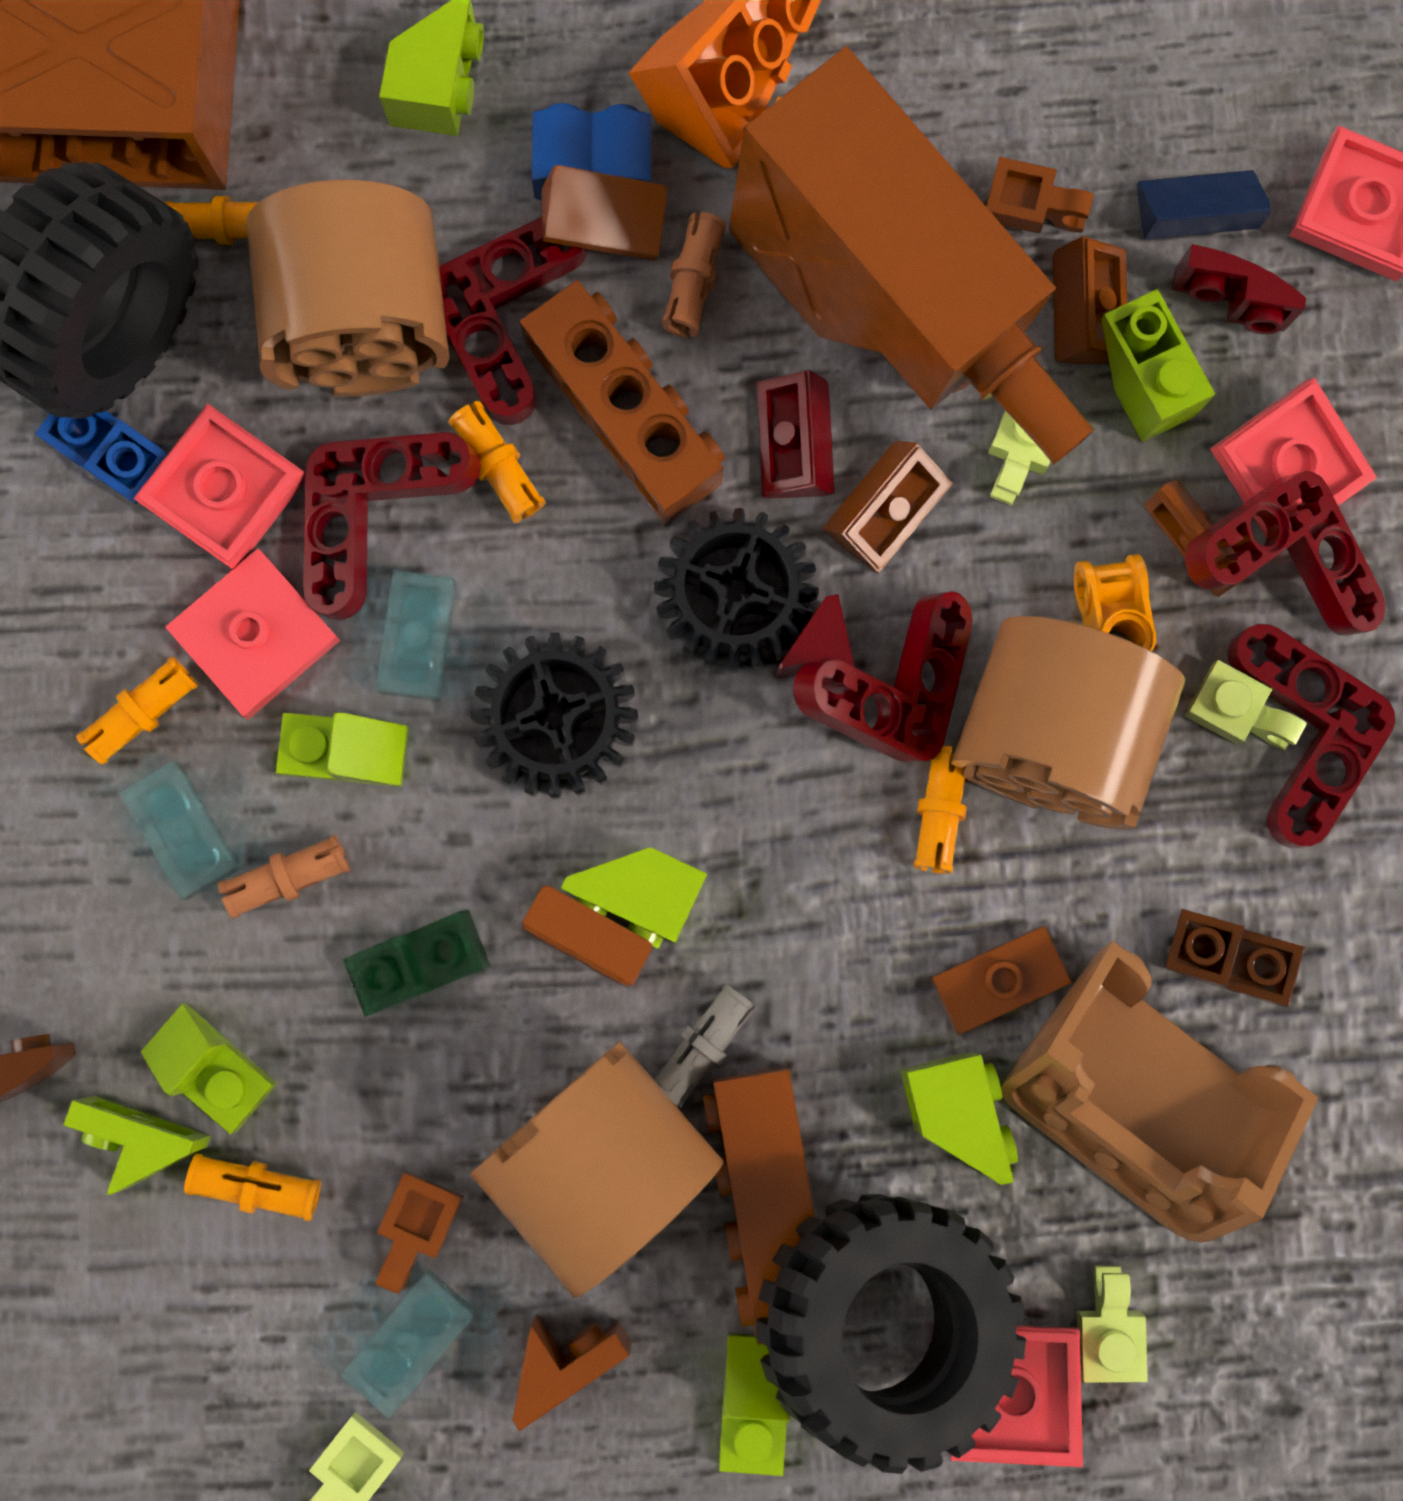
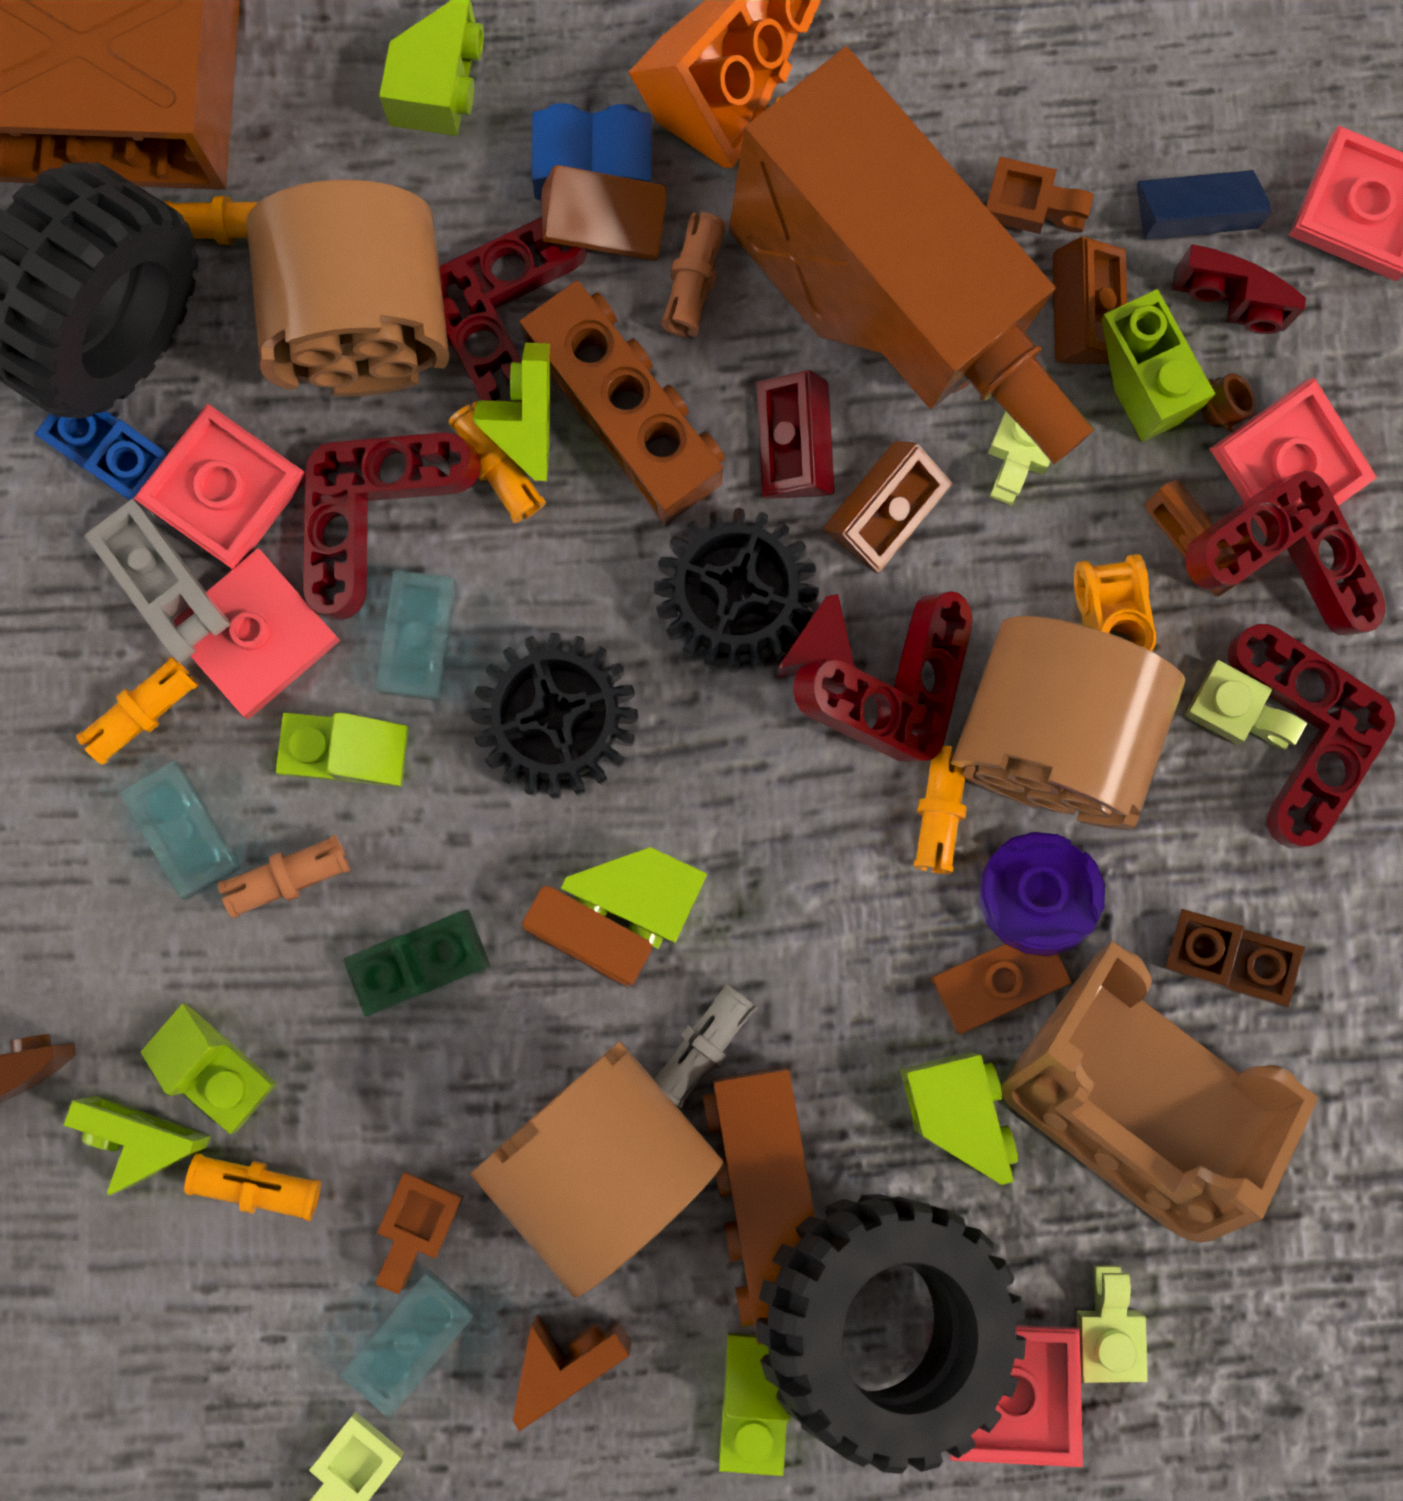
(156, 579): none -> light grey plate
(523, 426): none -> lime slope
(1041, 894): none -> dark purple tile
(1231, 404): none -> reddish brown plate

